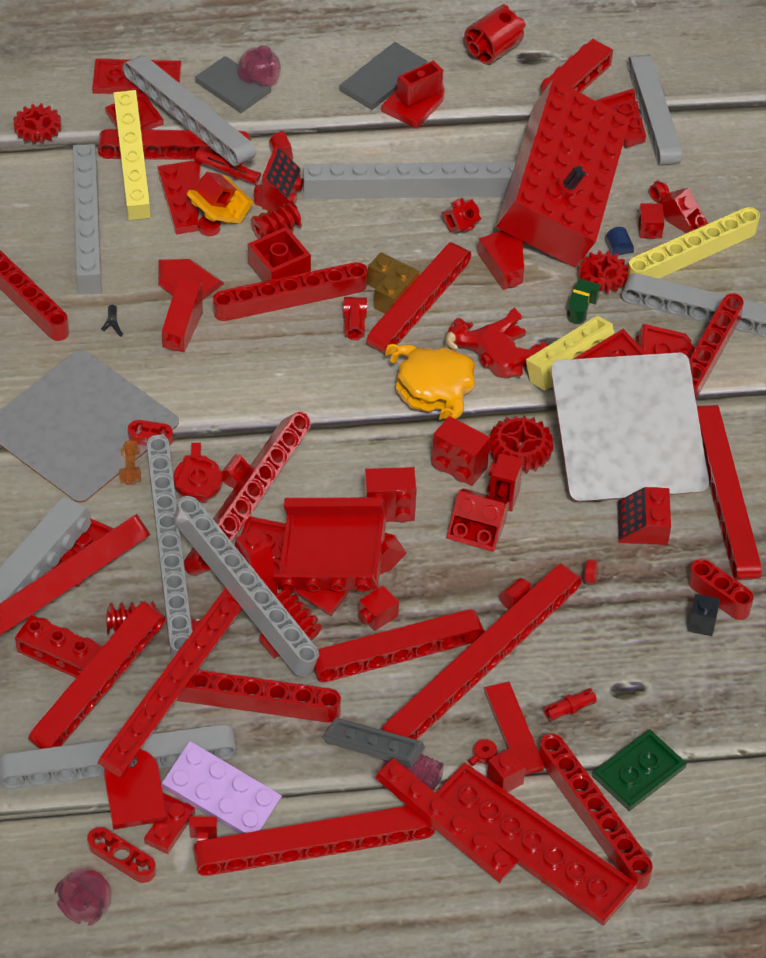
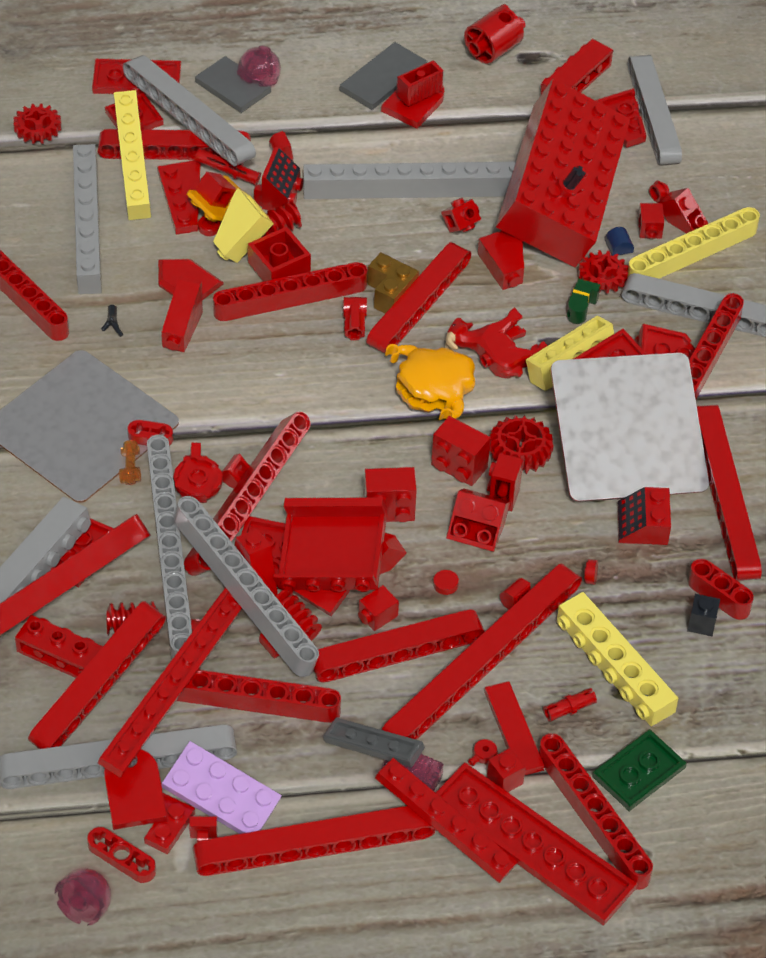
(241, 225): none -> light yellow slope
(446, 582): none -> red tile
(602, 645): none -> light yellow brick

